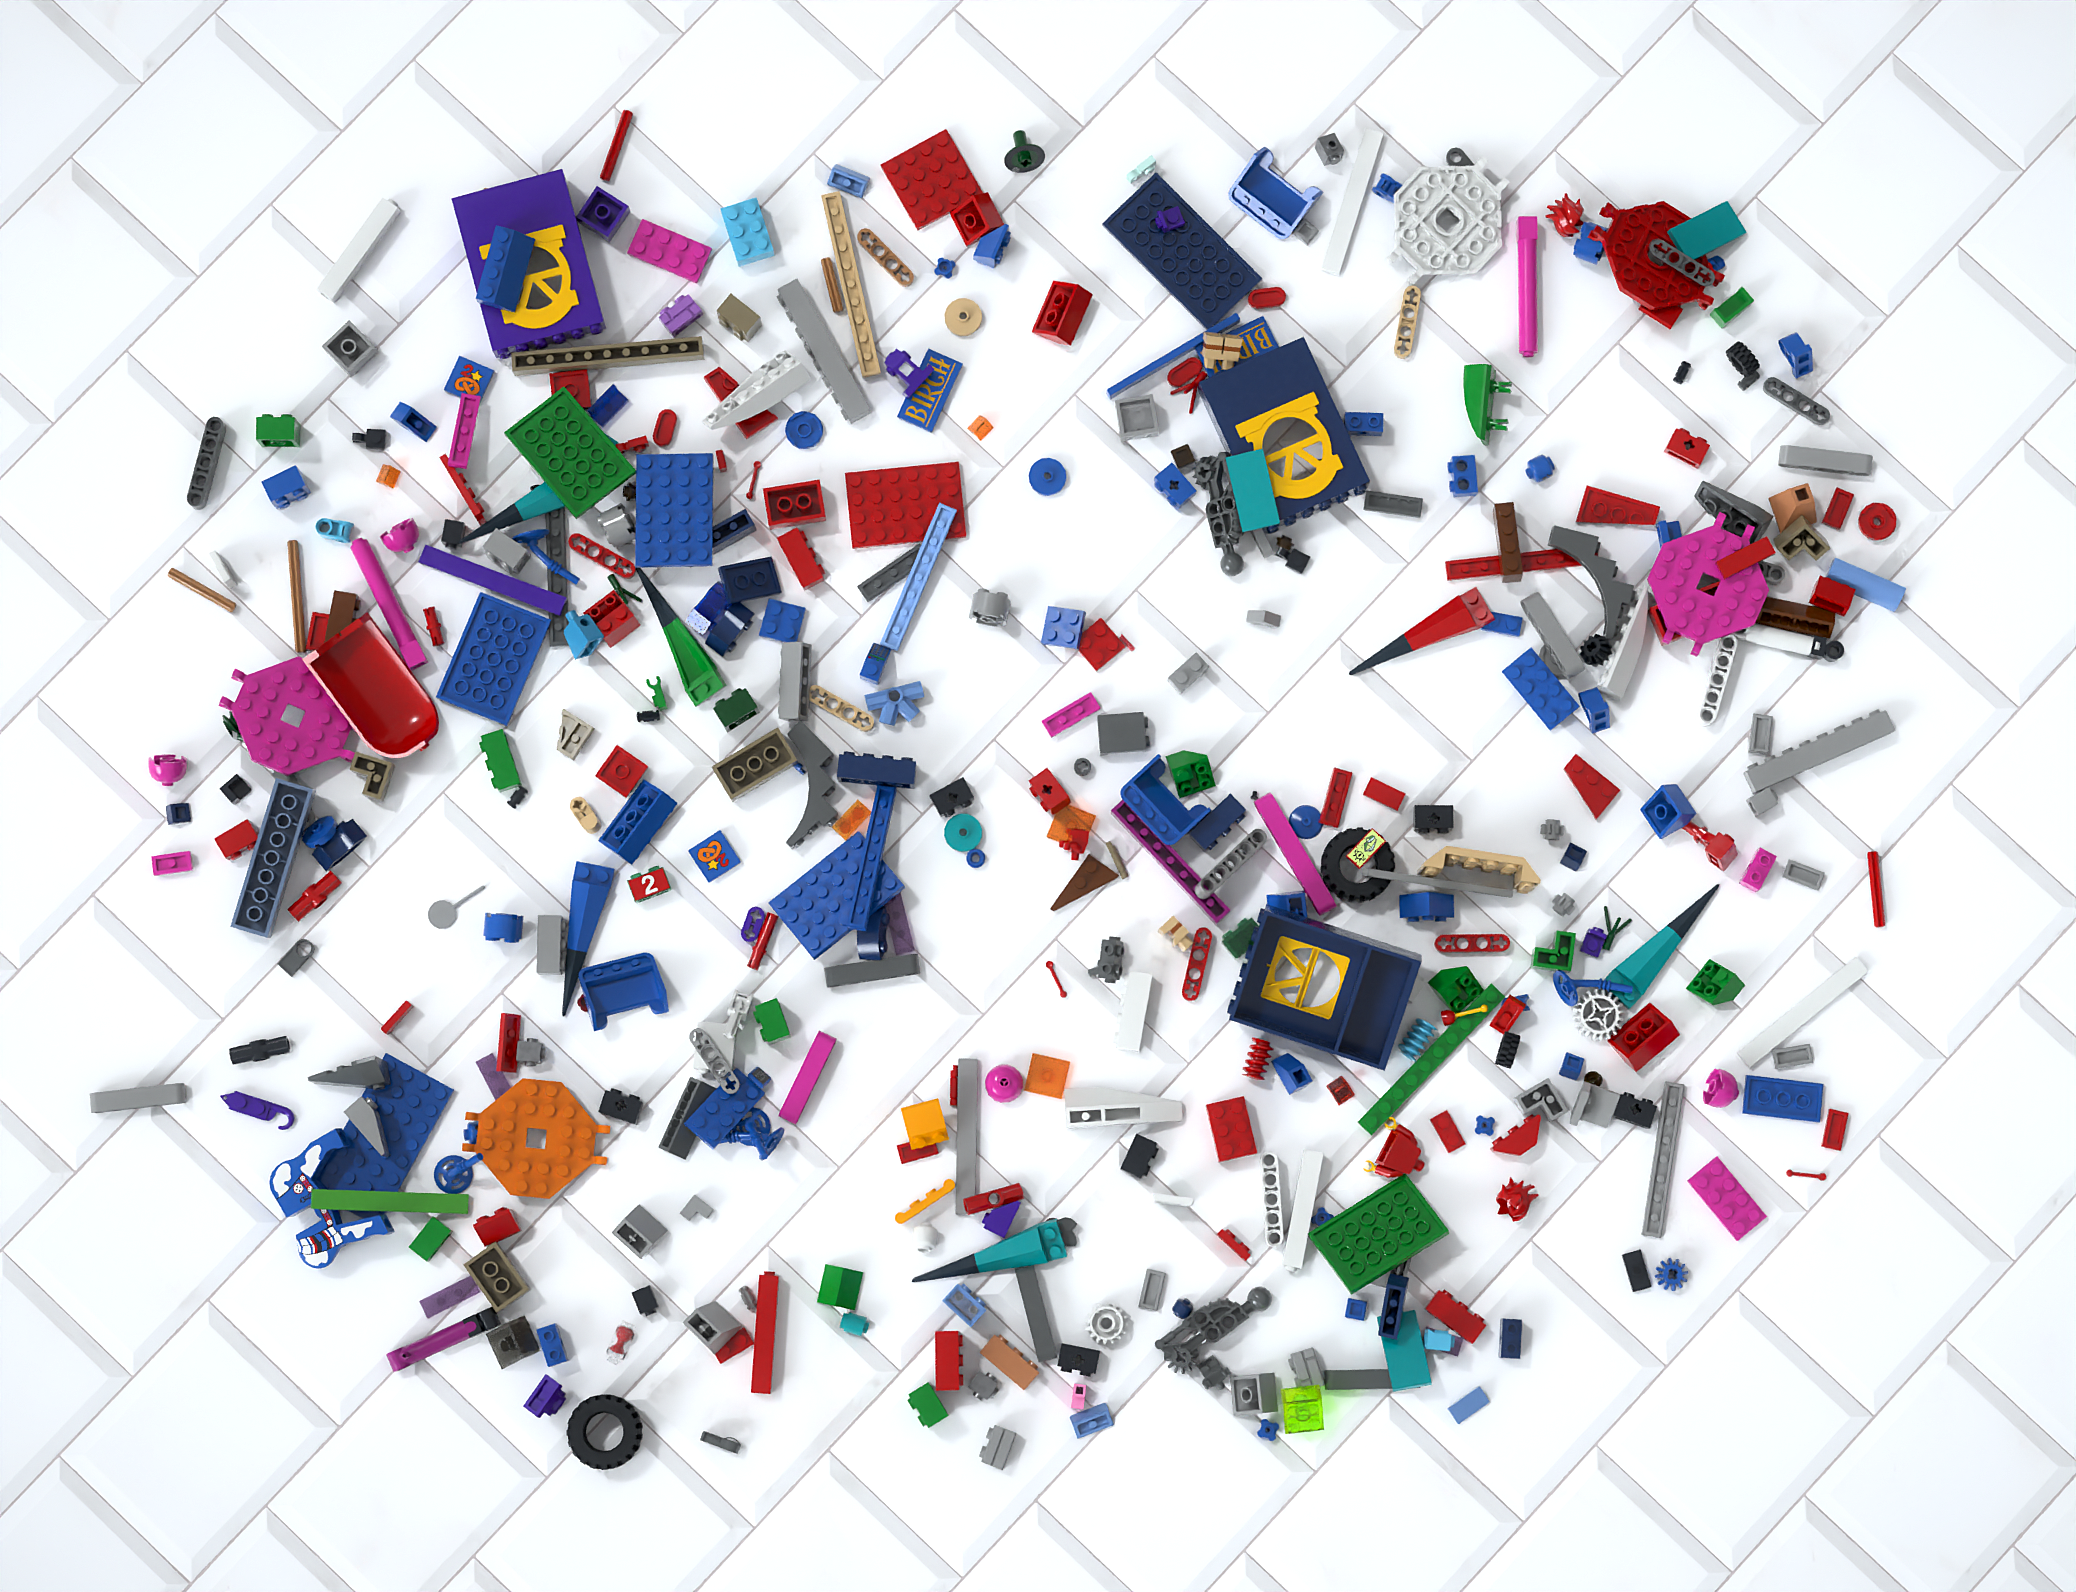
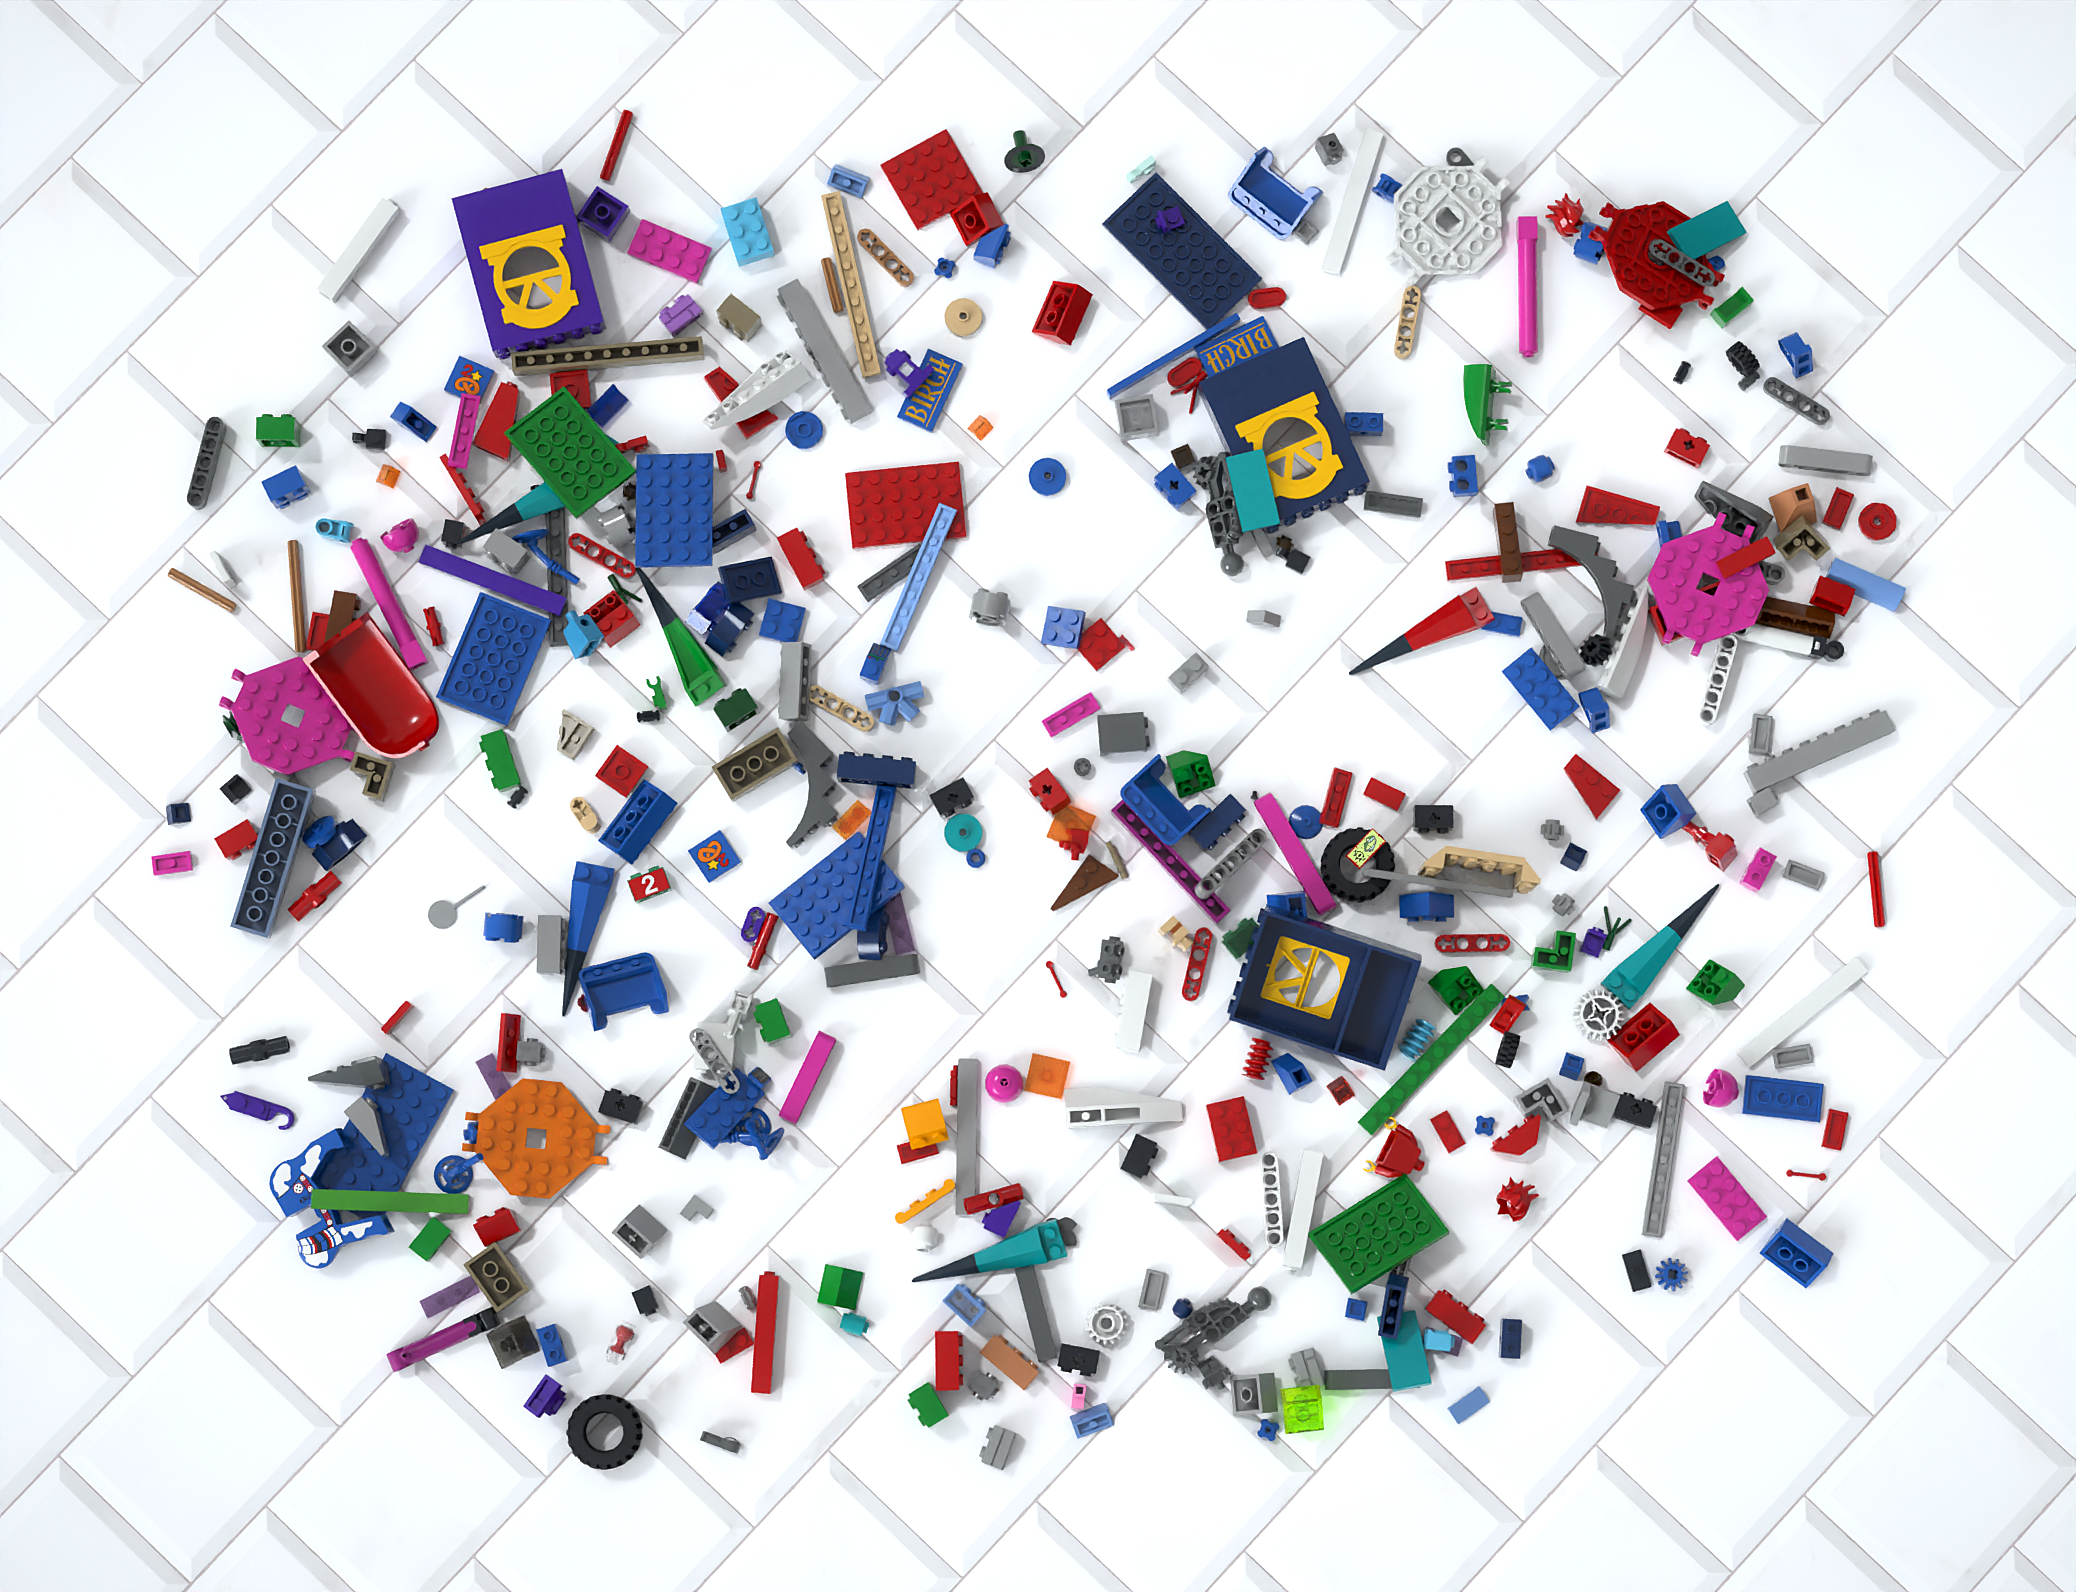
(137, 1098): light grey beam -> none
(167, 768): dark pink cylinder -> none
(292, 960): dark grey piece -> none
(498, 419): none -> red slope
(505, 269): blue slope -> none
(664, 428): red tile -> none
(794, 504): red brick -> none
(1221, 347): tan hips -> none
(1321, 1213): blue plate -> none
(1449, 1016): hinge -> none
(1570, 985): blue dish -> none
(1796, 1253): none -> blue slope

